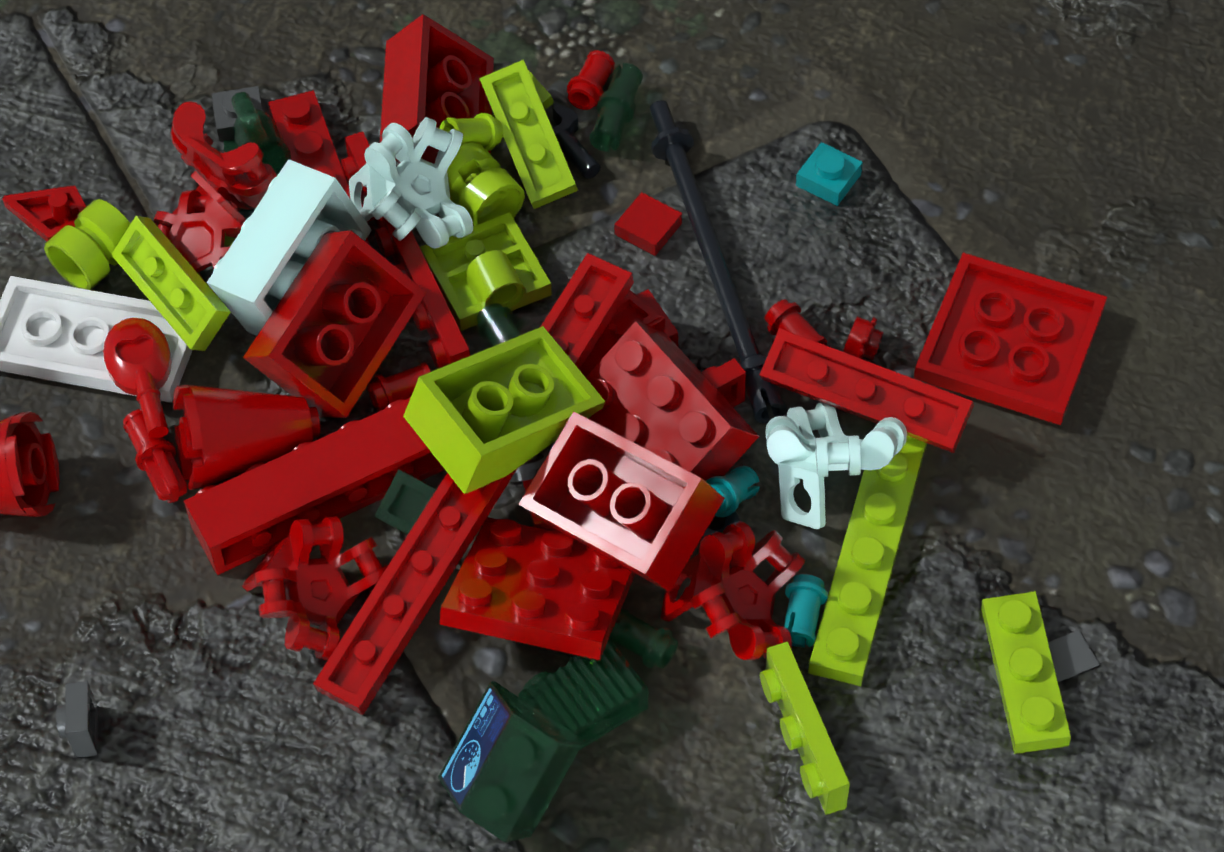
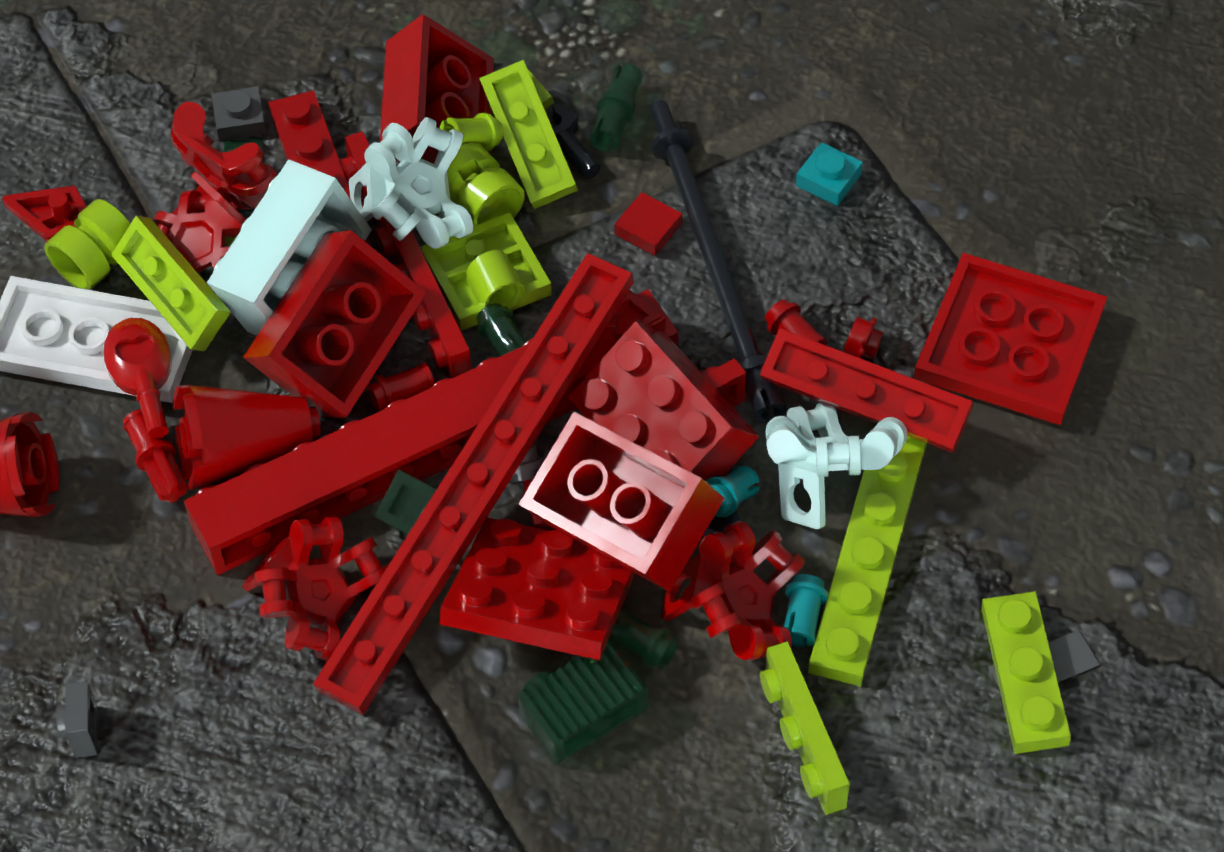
(259, 128): piece -> none
(499, 407): lime slope -> none
(508, 764): clear green slope -> none
(588, 85): red pin -> none

